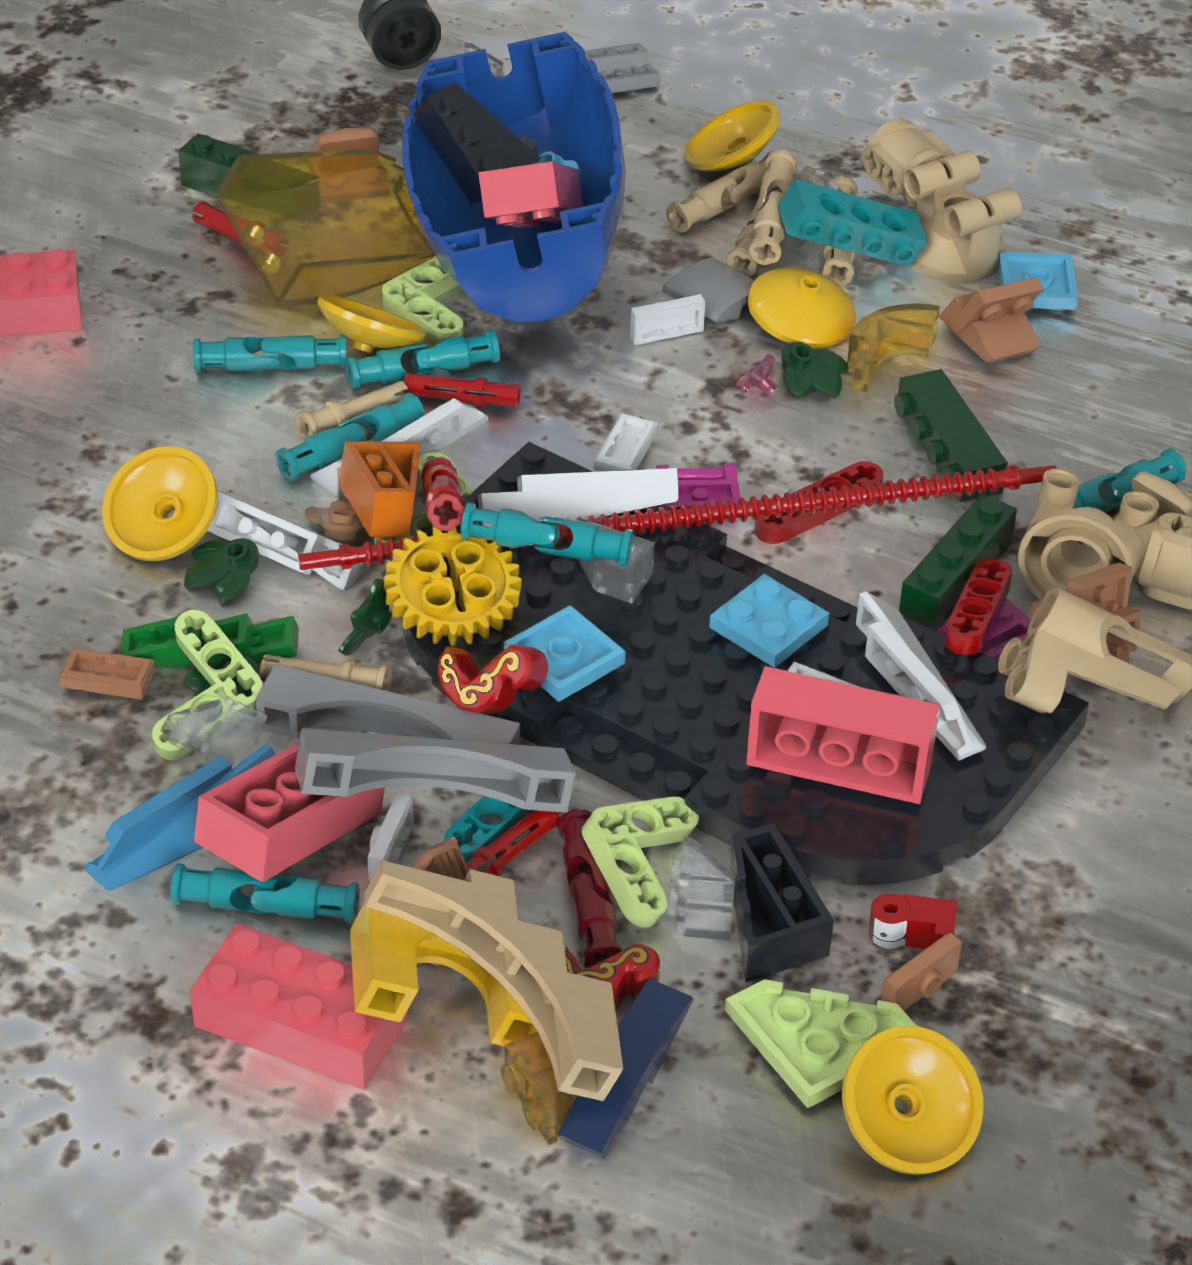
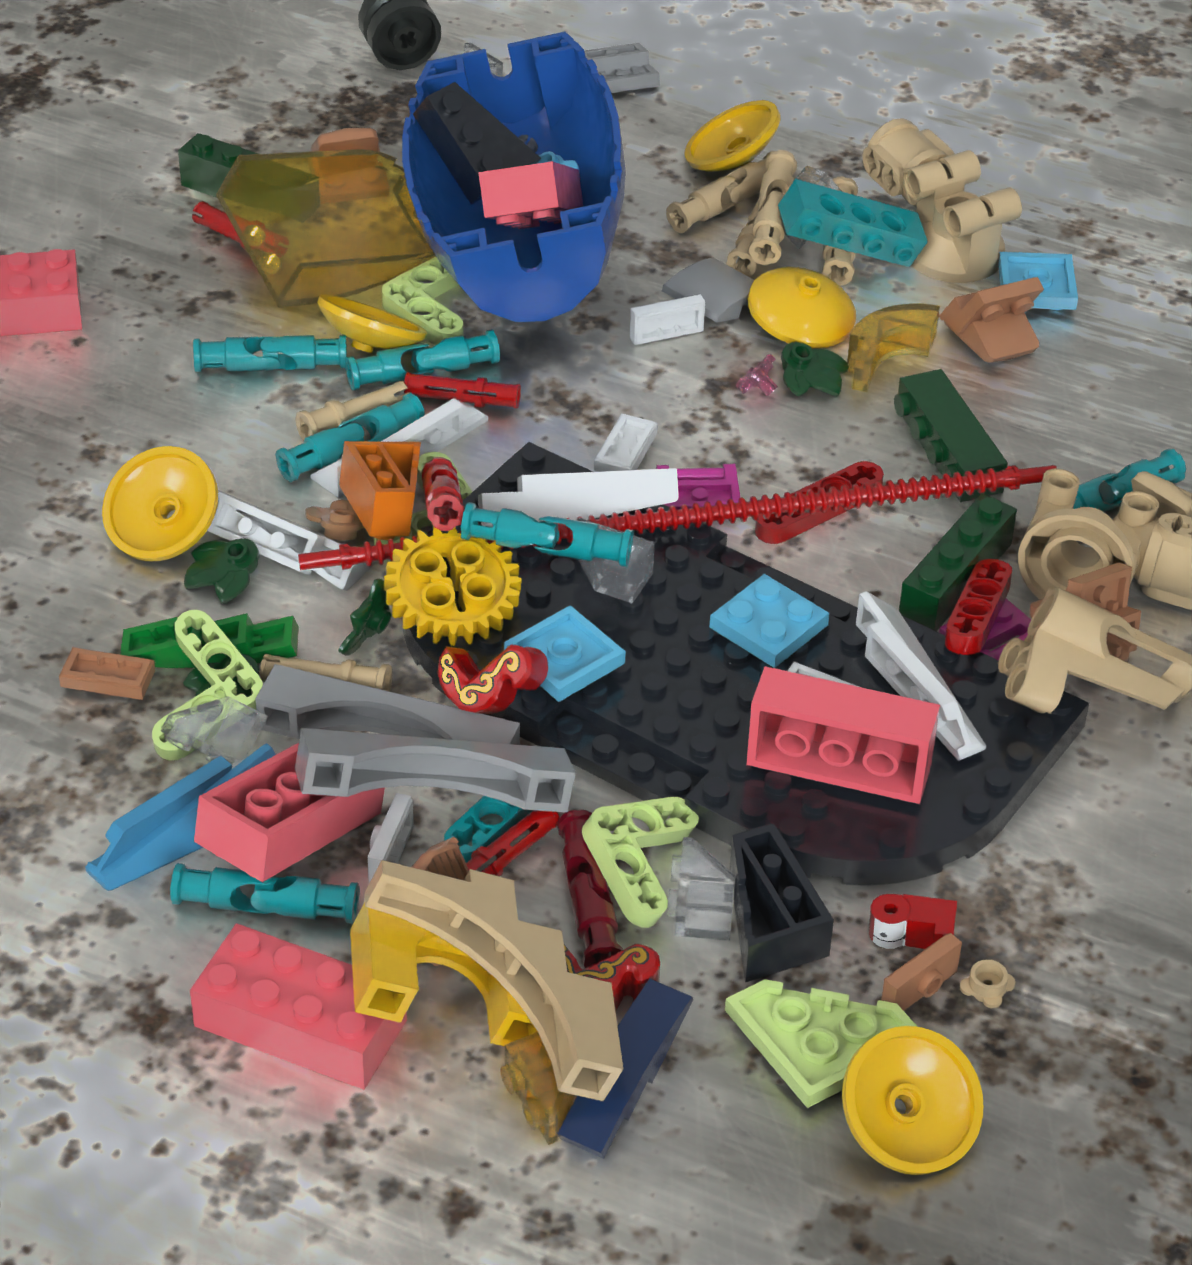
(988, 983): none -> tan plate

